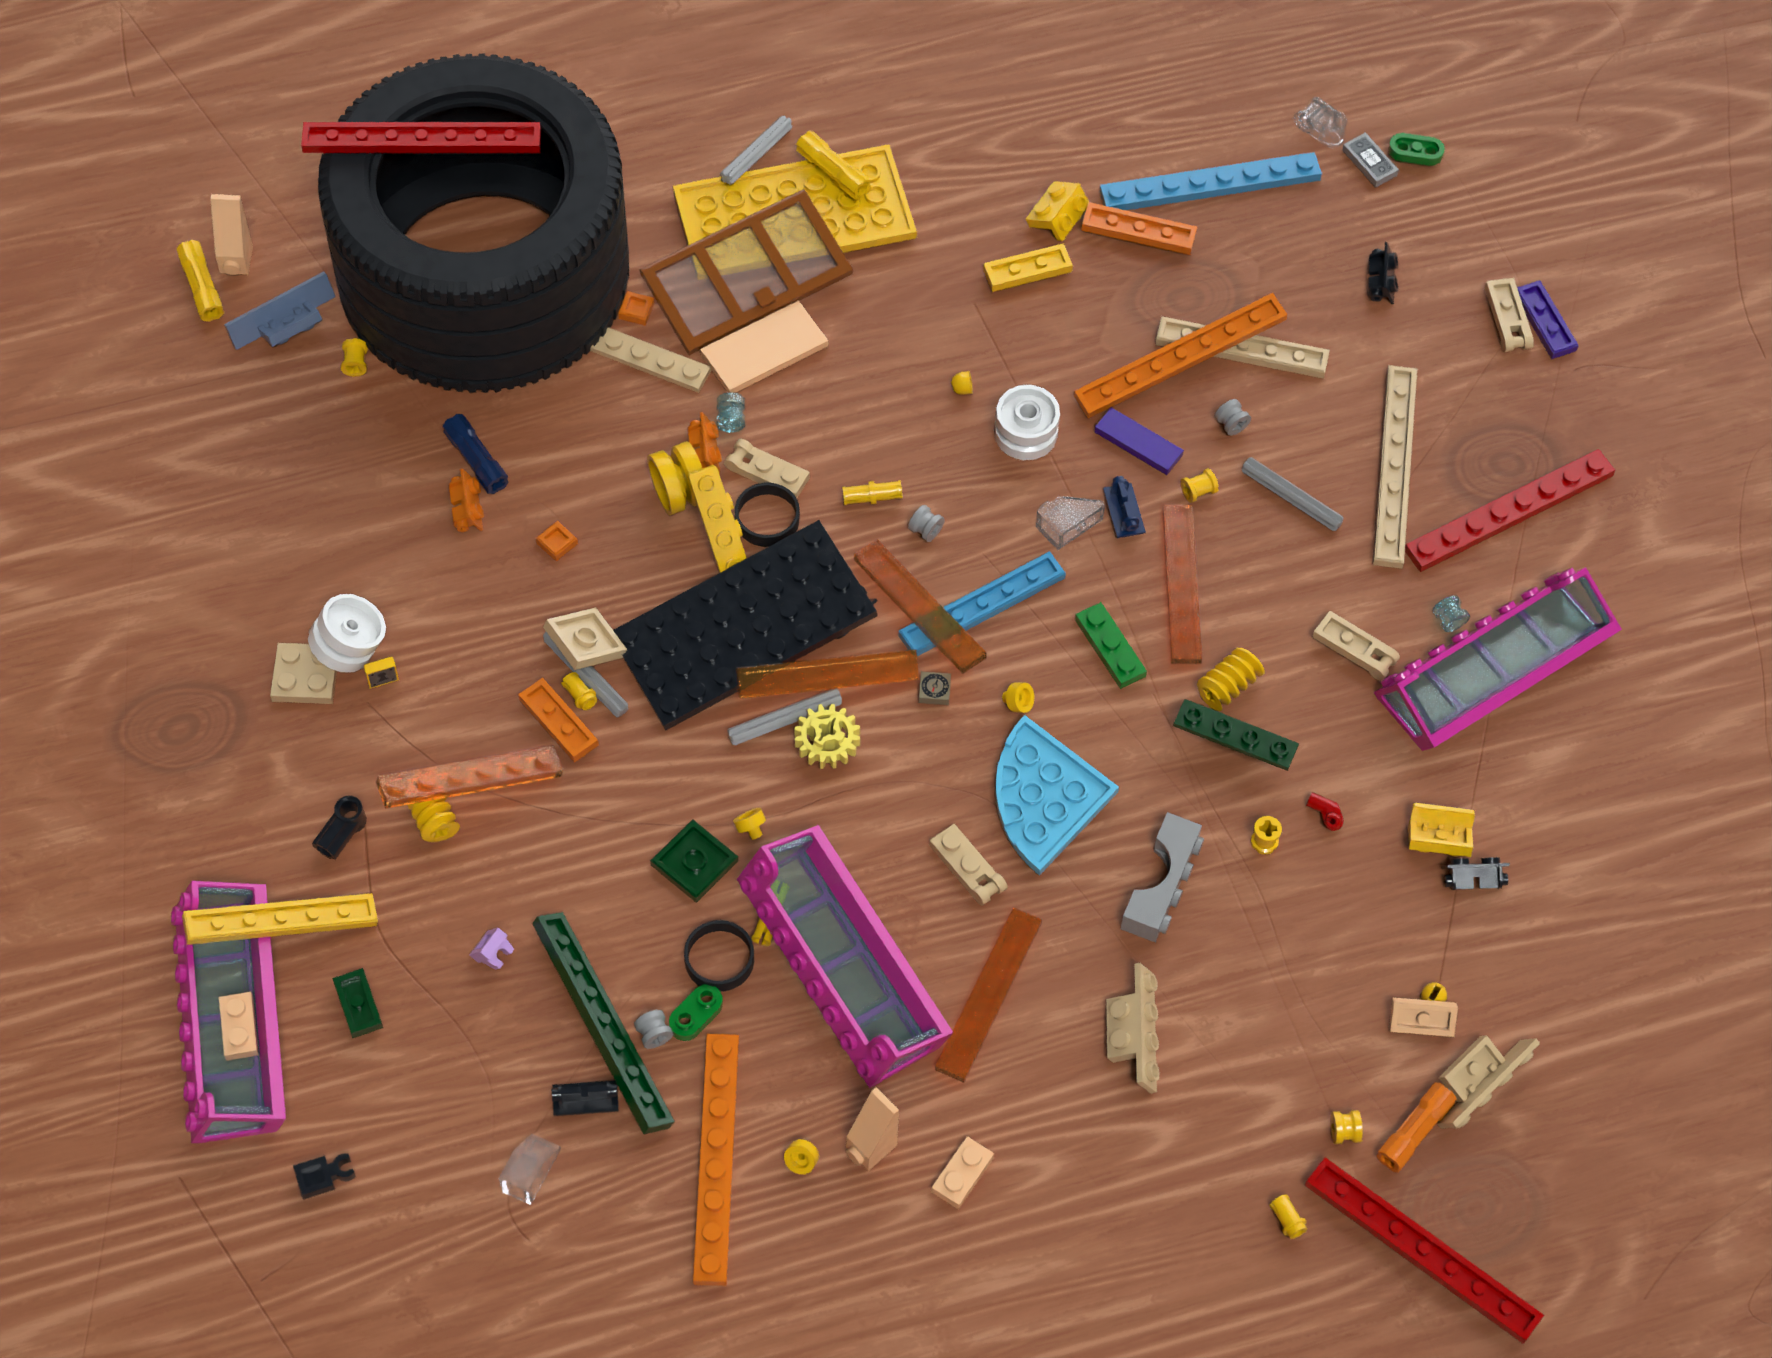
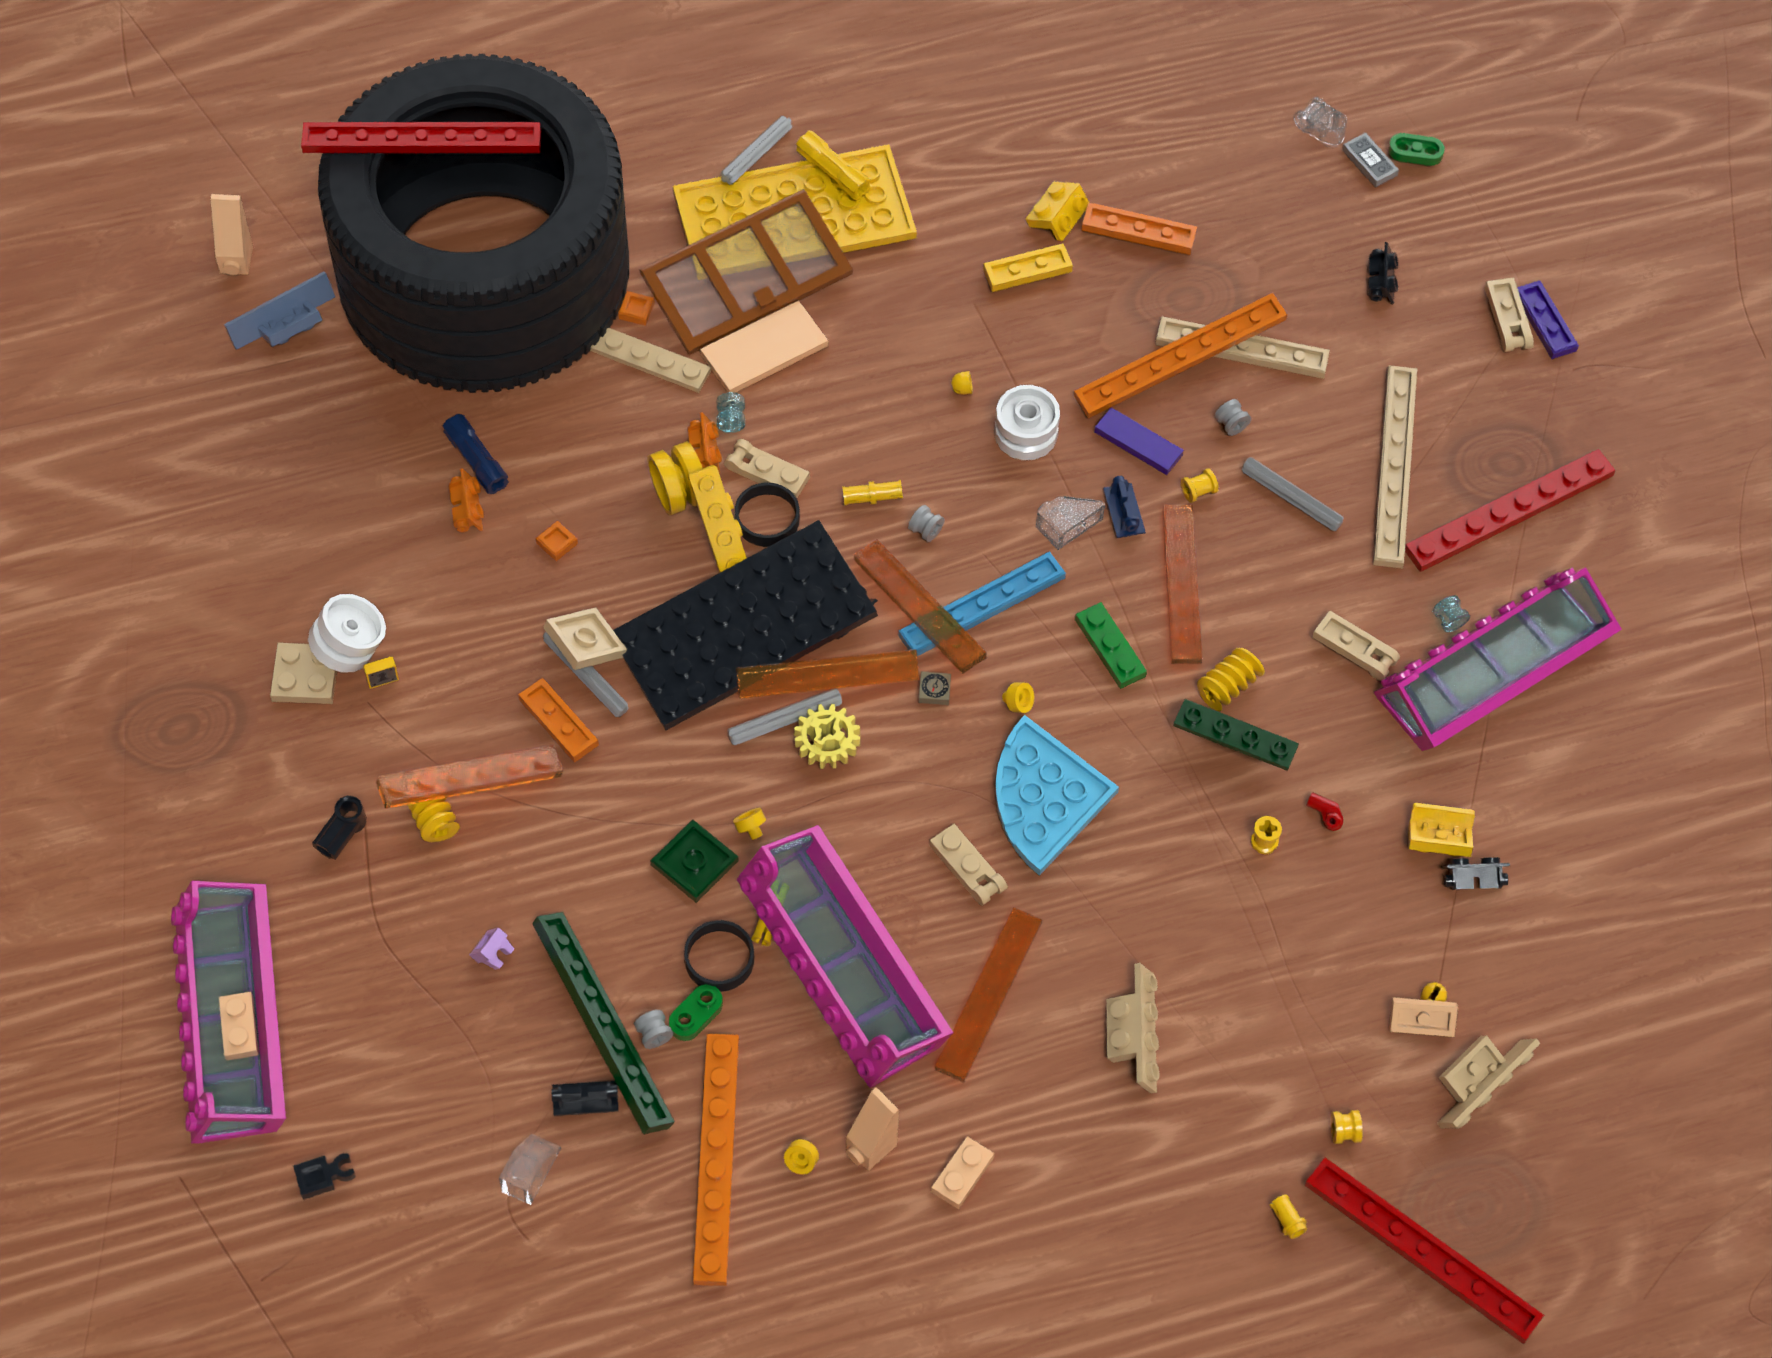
(200, 281): yellow axle -> none
(279, 918): yellow tile -> none
(354, 357): yellow bush -> none
(357, 1003): dark green plate -> none
(583, 696): yellow pin -> none
(1149, 908): light grey arch -> none
(1211, 182): dark azure plate -> none
(1406, 1139): orange axle -> none

